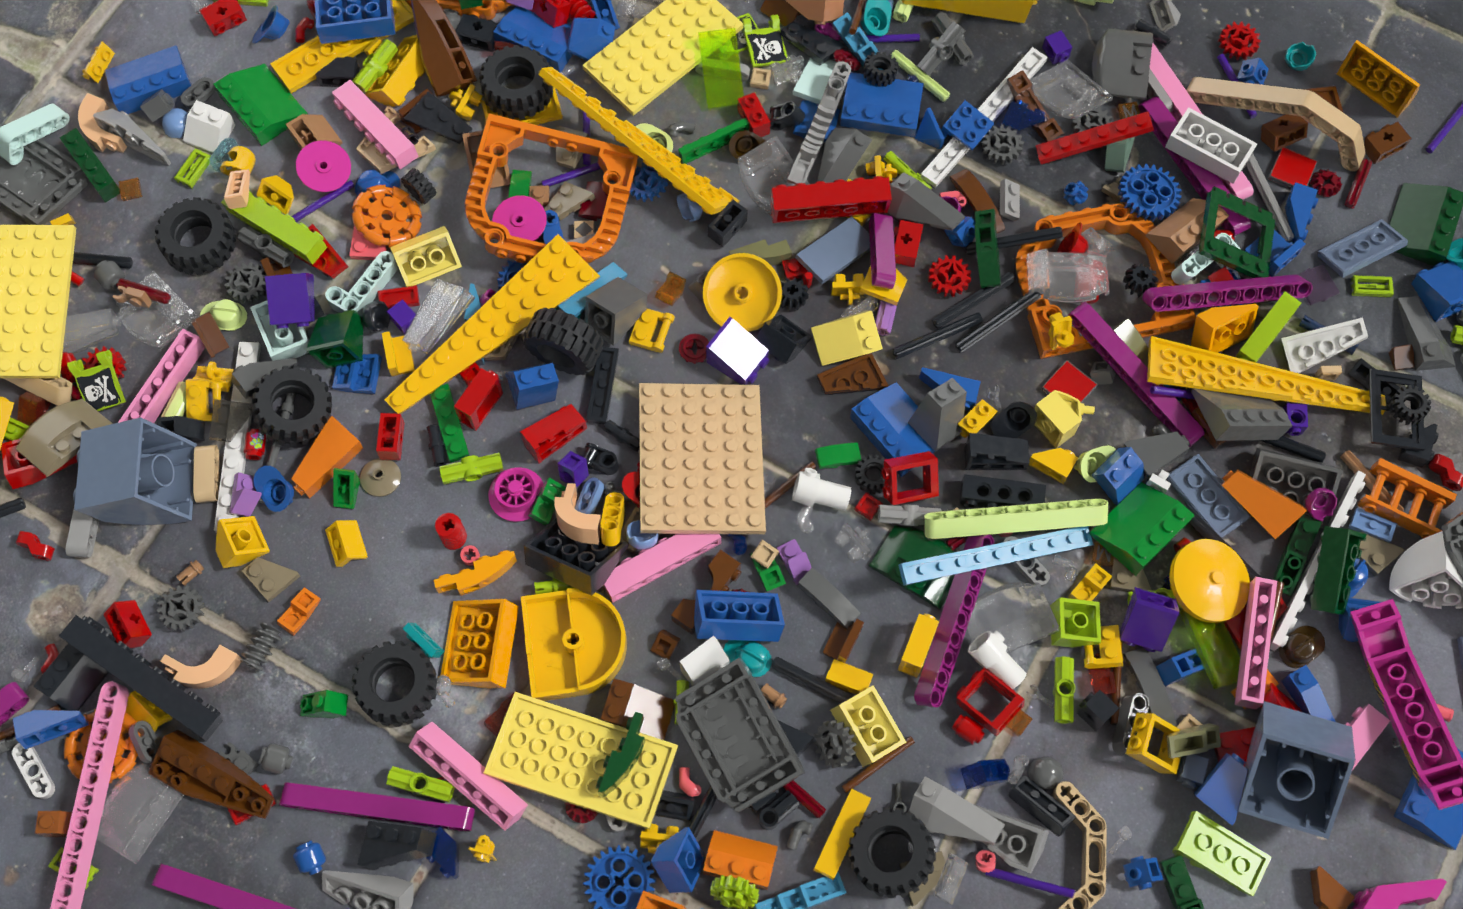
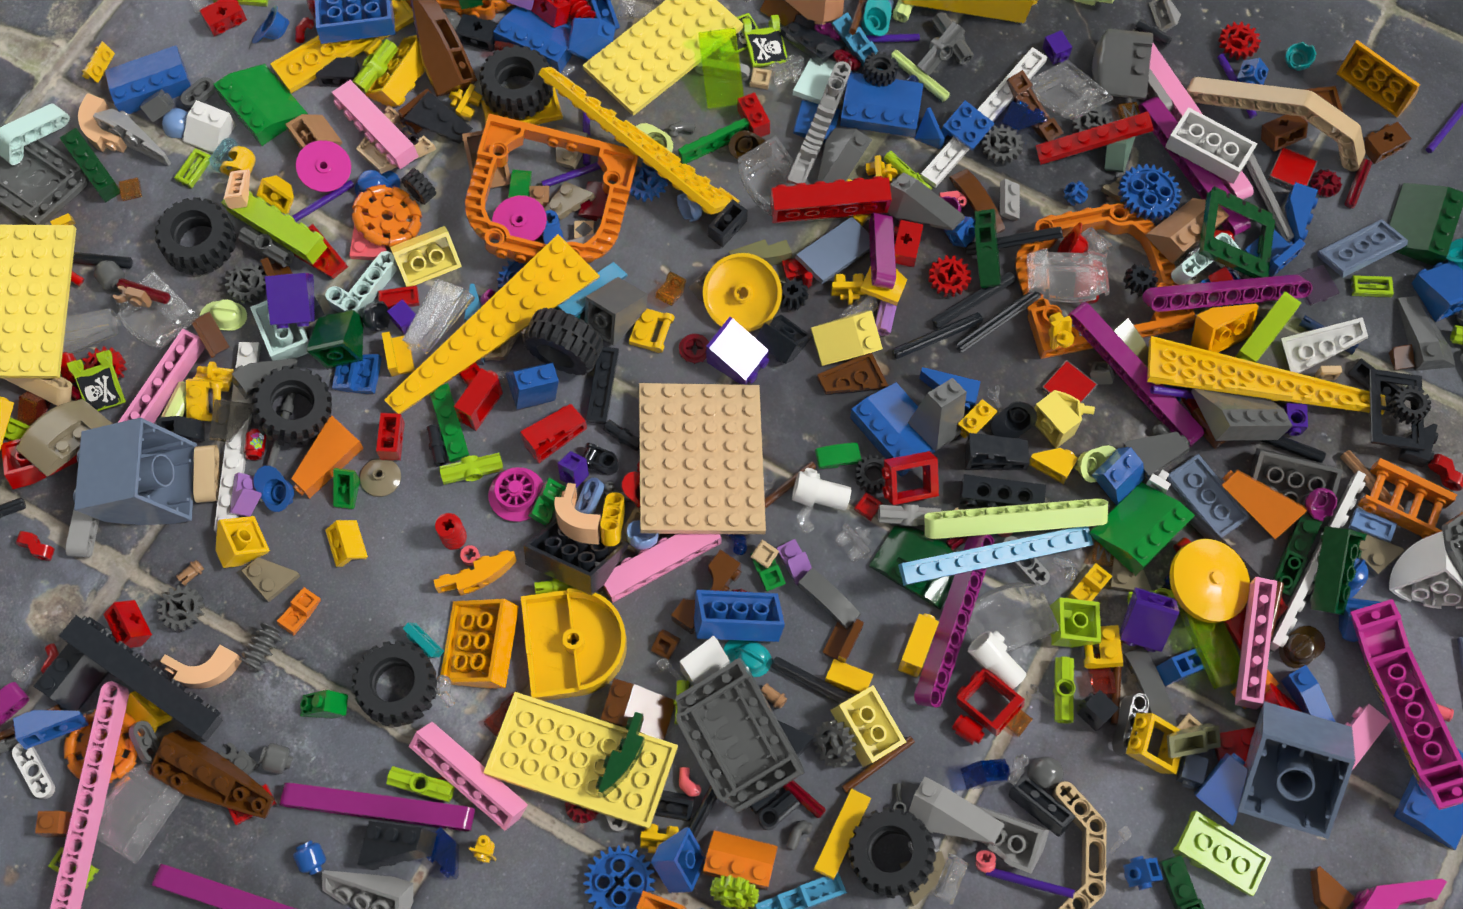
(785, 115): black piece -> none

